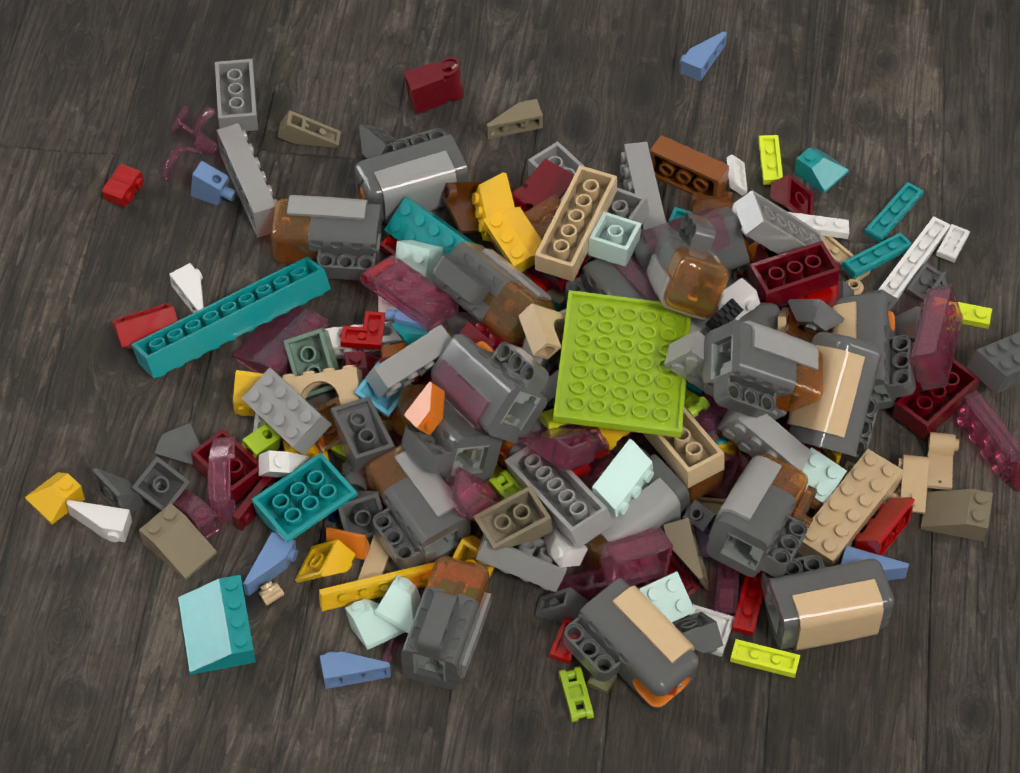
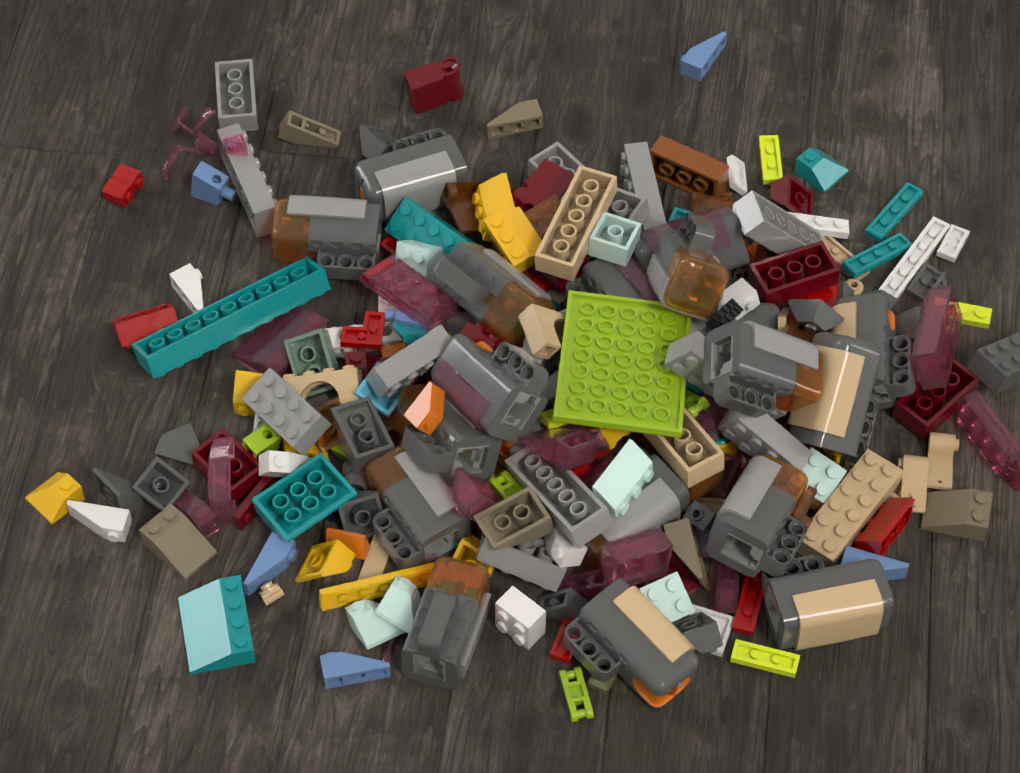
(235, 145): none -> clear pink slope
(520, 618): none -> white brick

